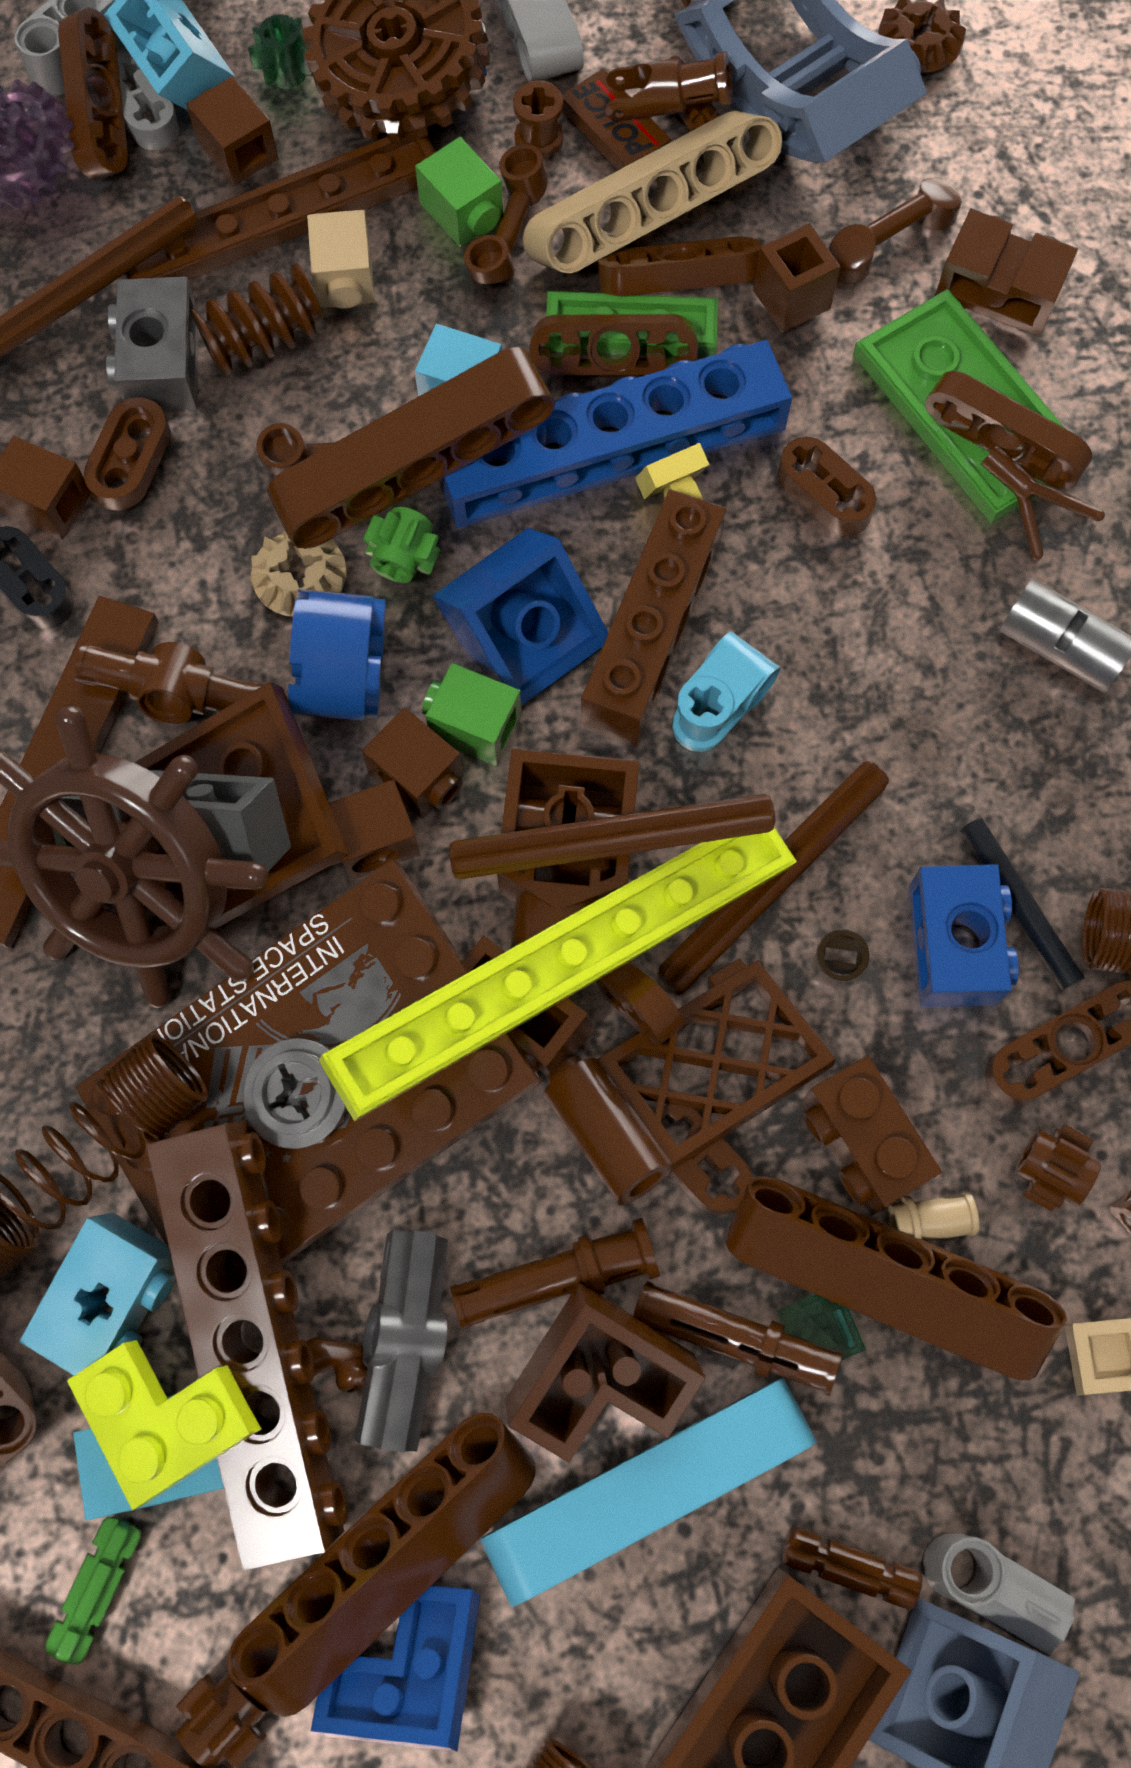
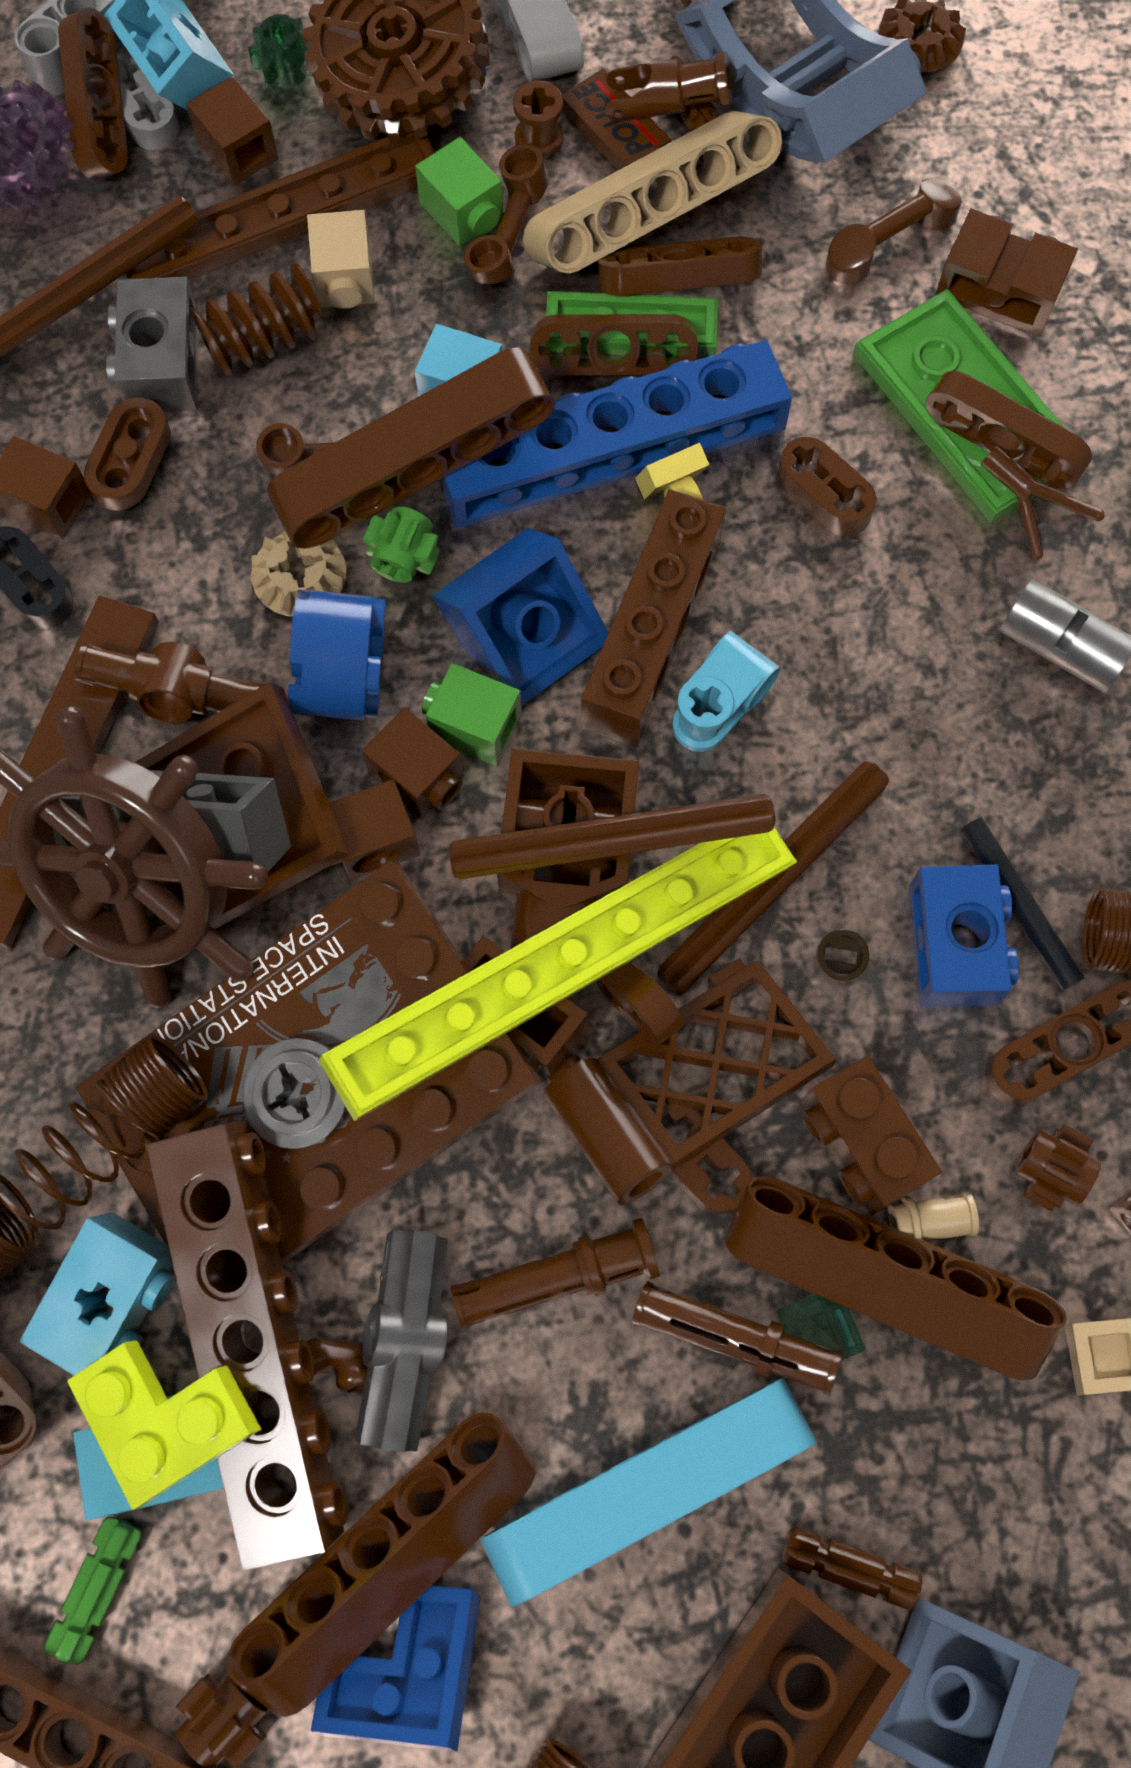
(595, 1358): reddish brown brick -> none
(796, 277): reddish brown brick -> none
(1001, 1592): light grey piece -> none

